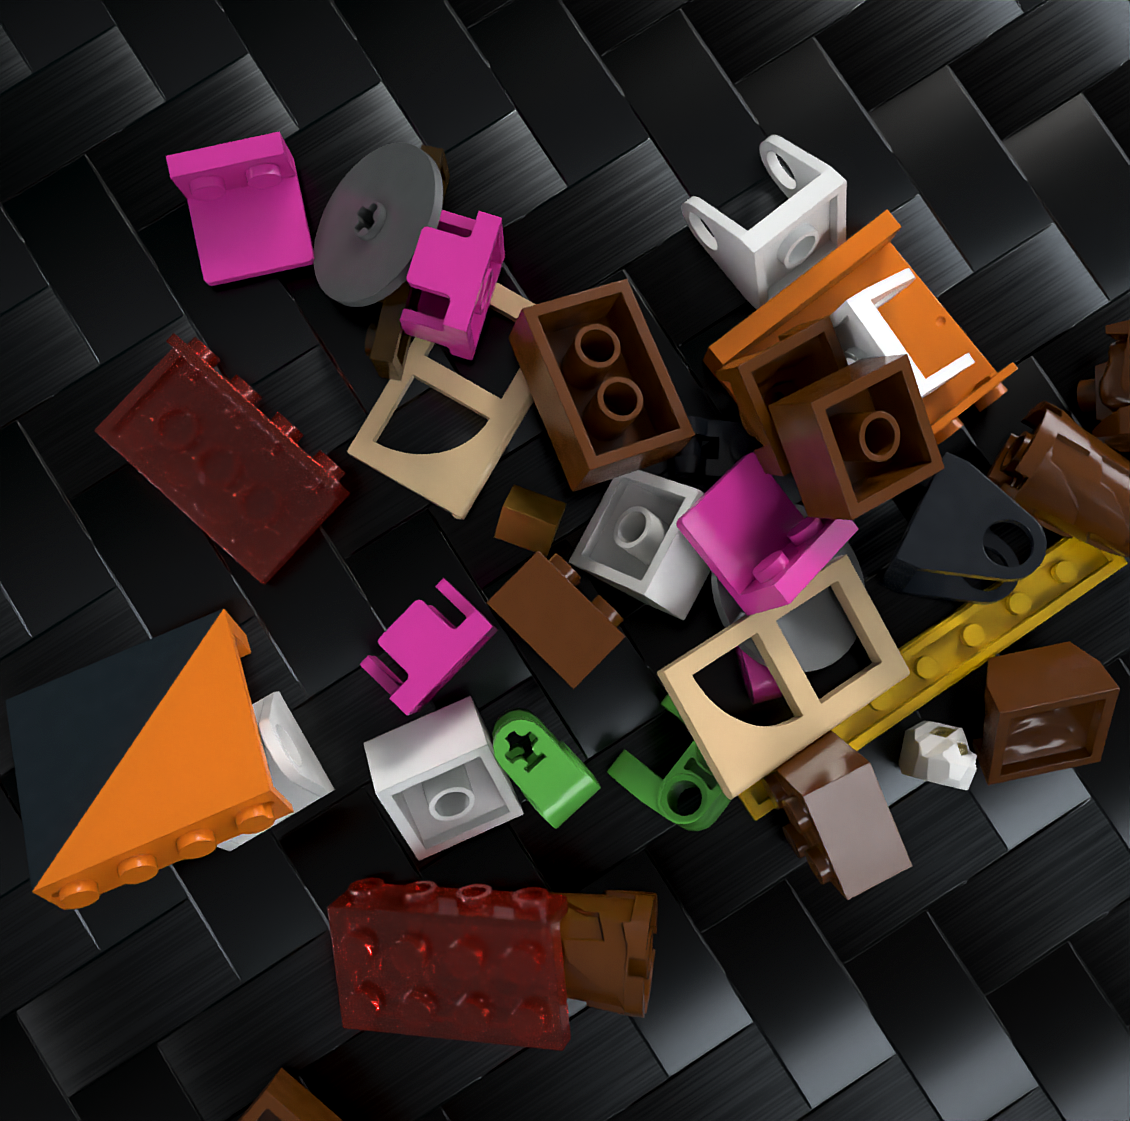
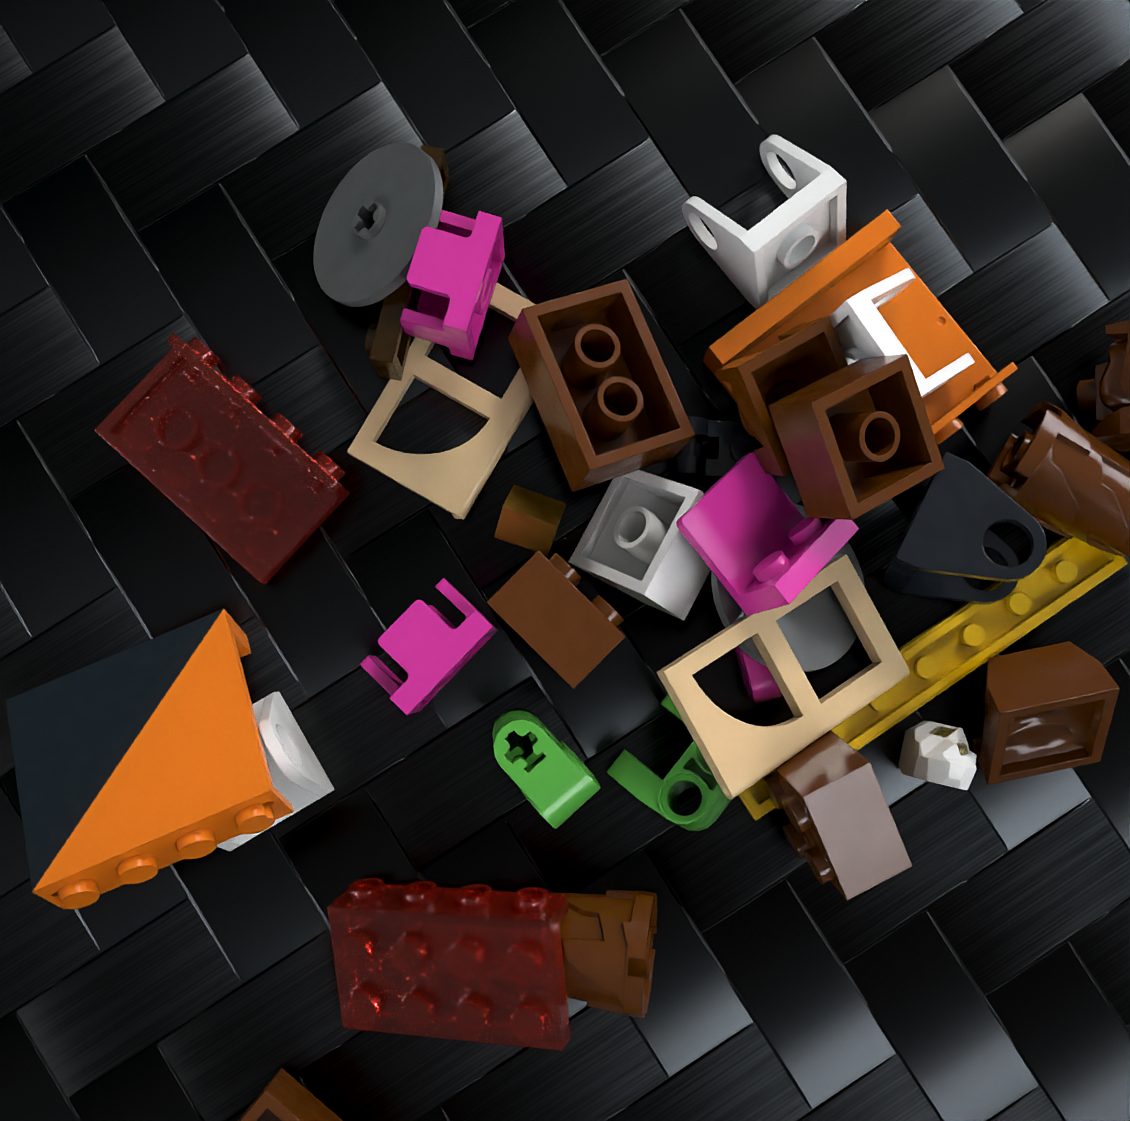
(244, 208): dark pink bracket -> none
(441, 779): white slope -> none

